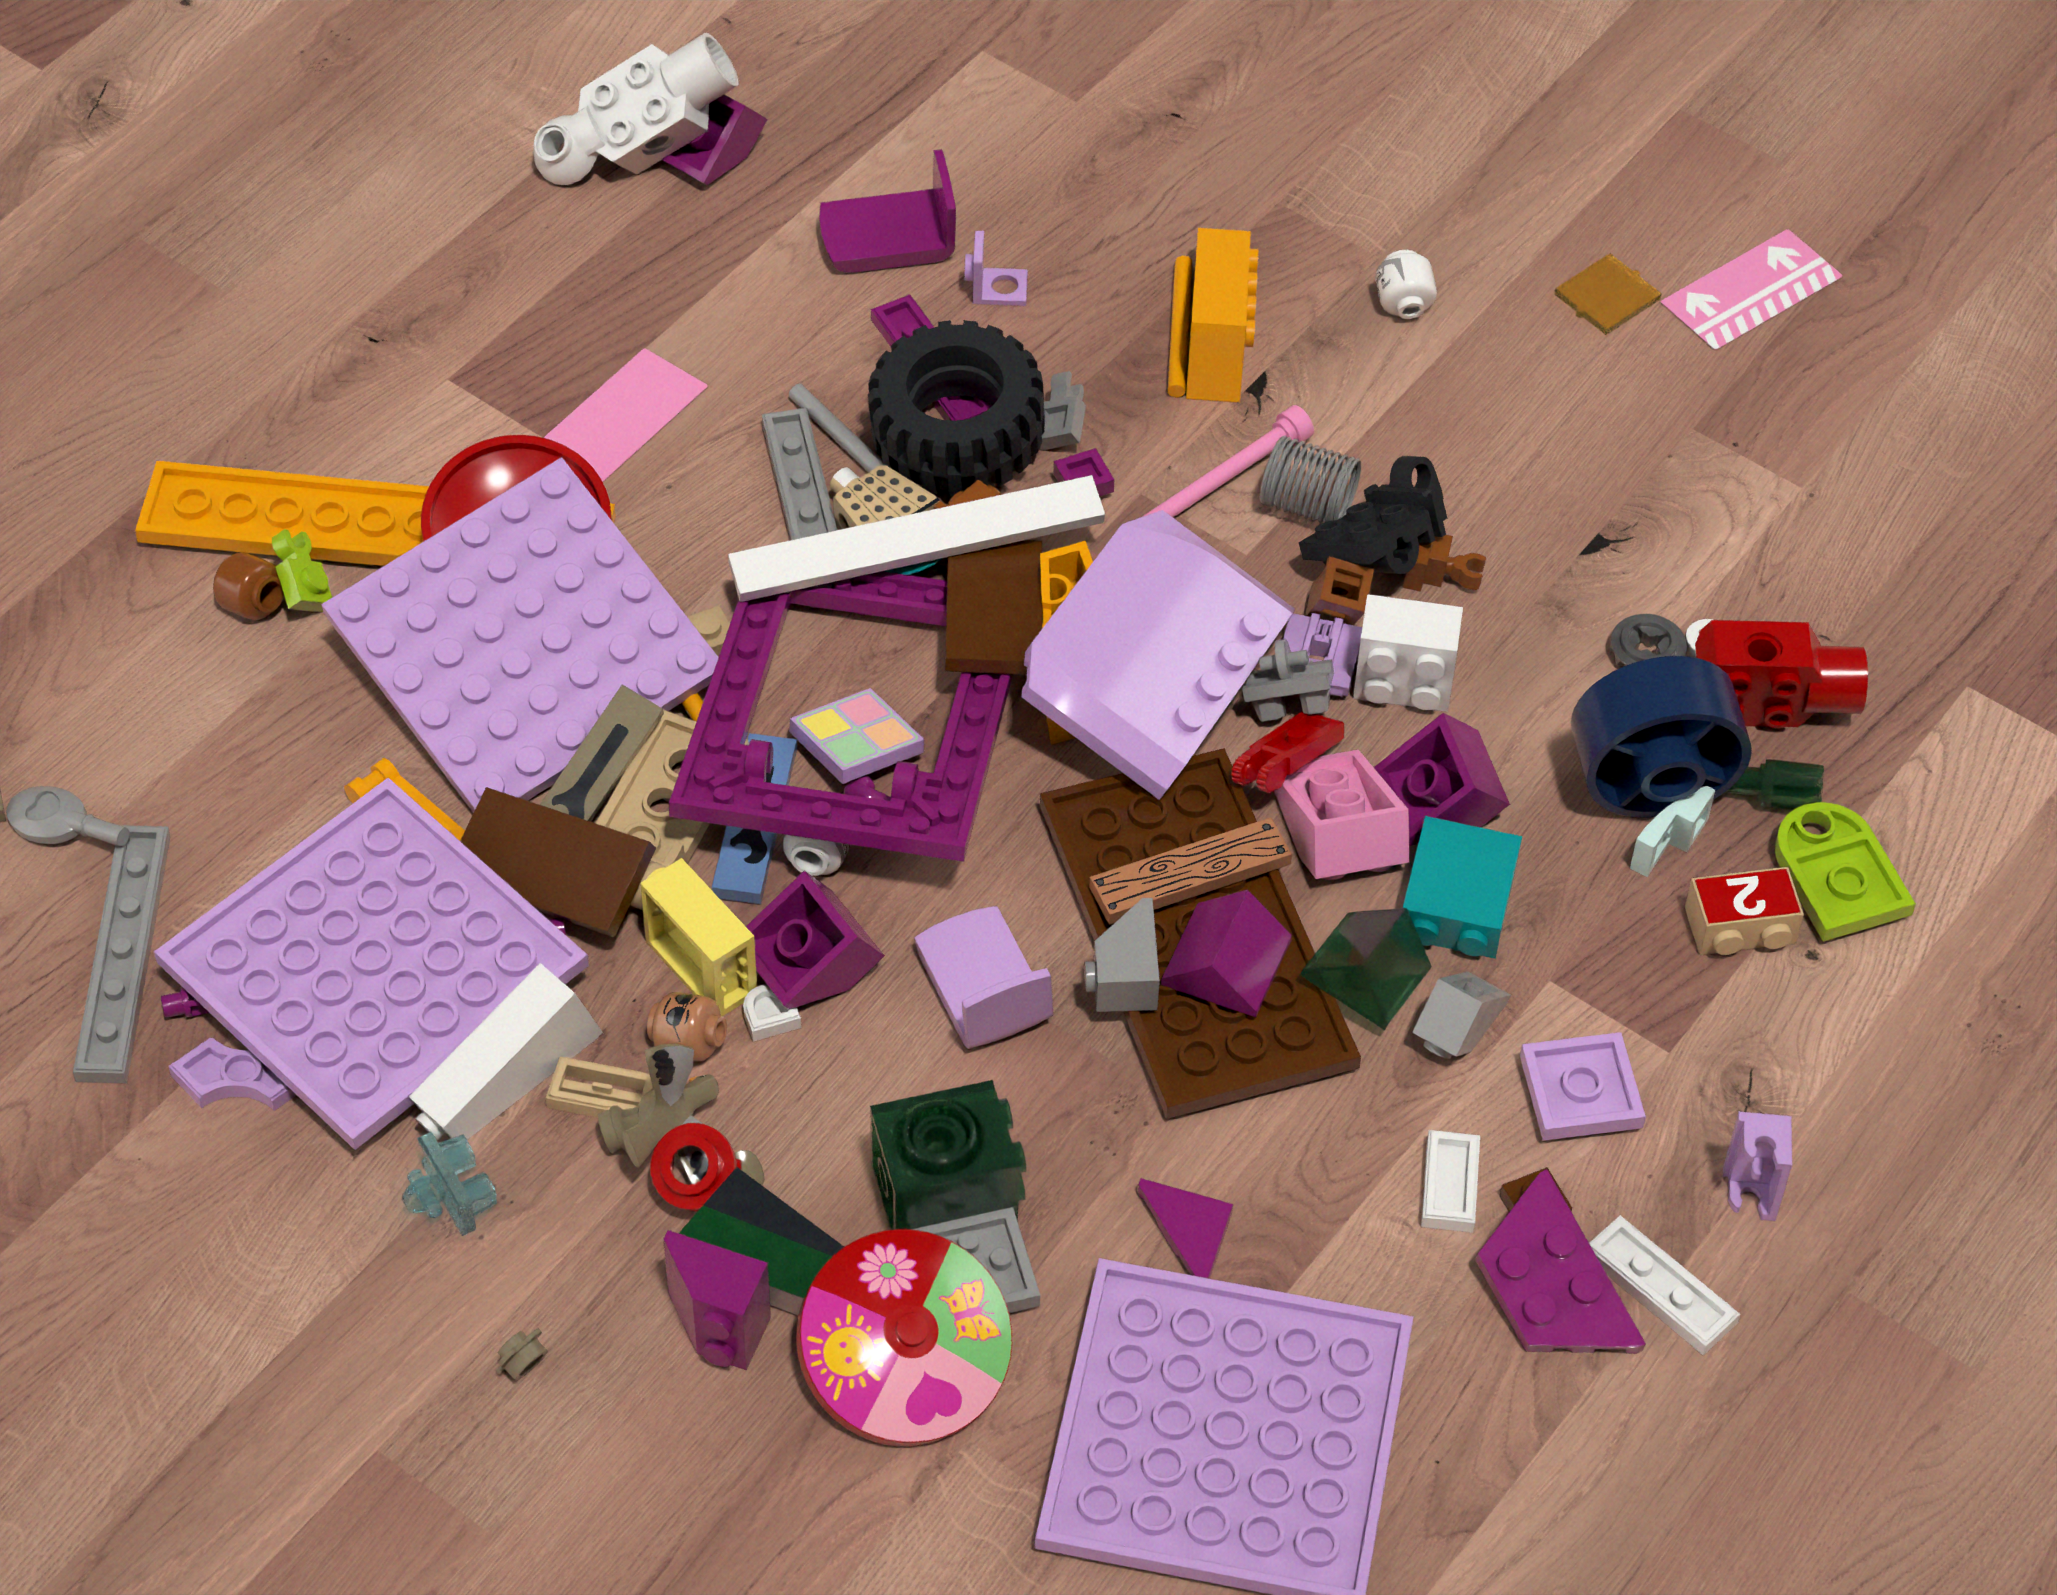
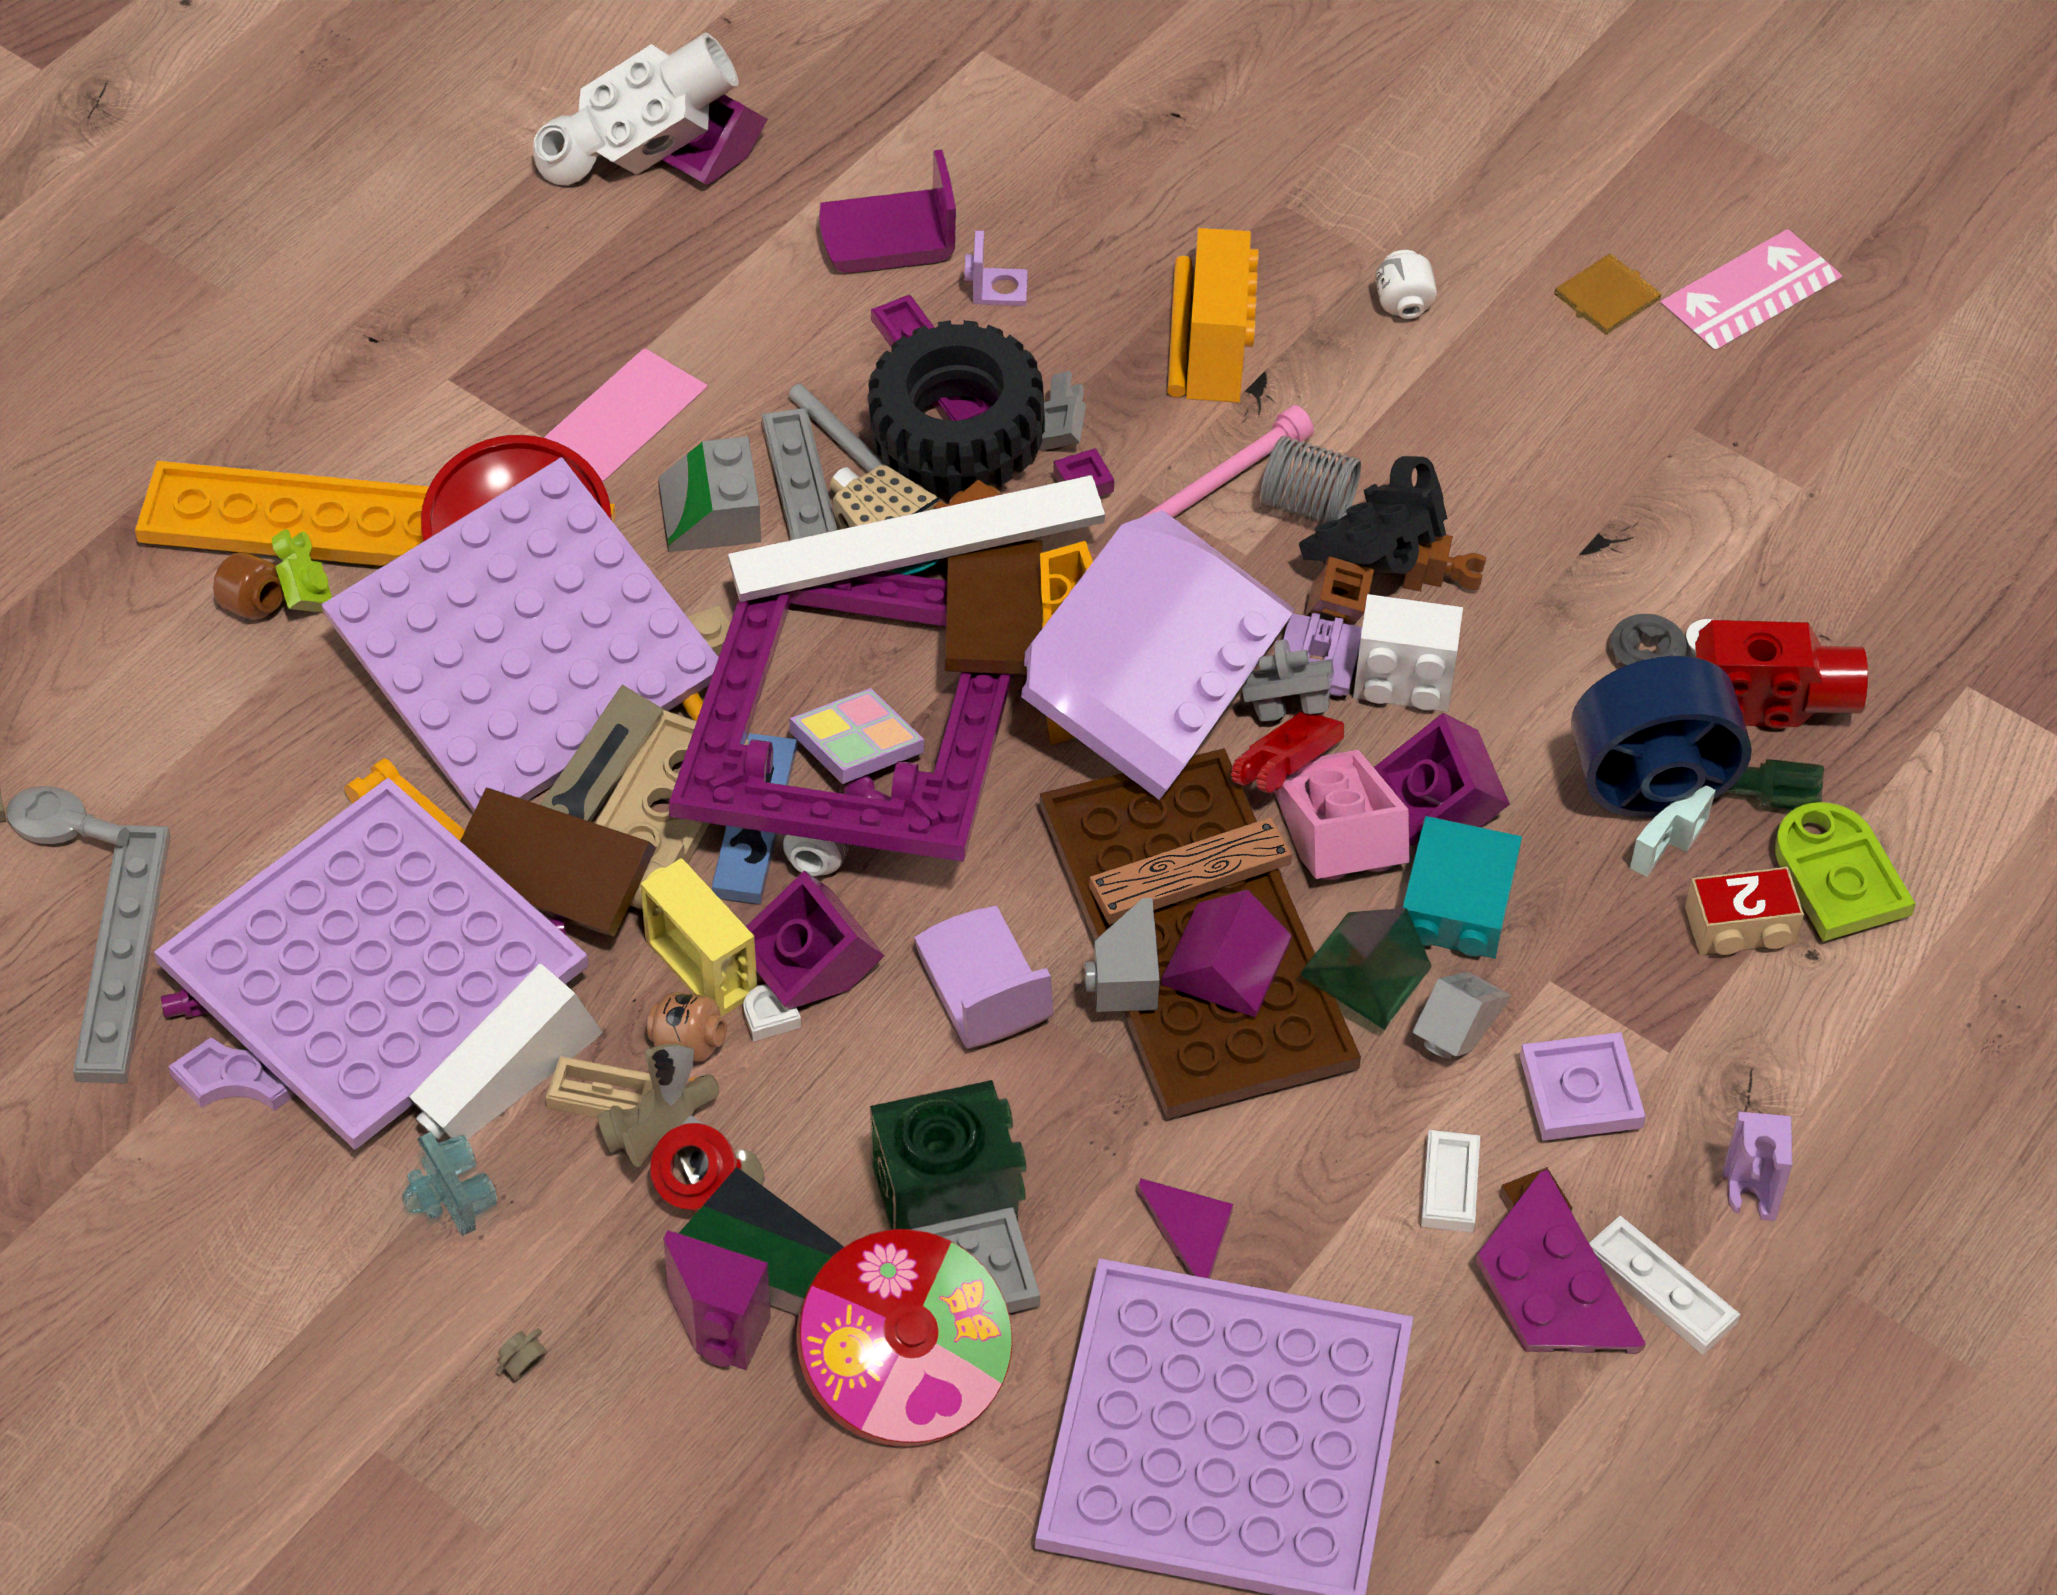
(711, 497): none -> light grey slope

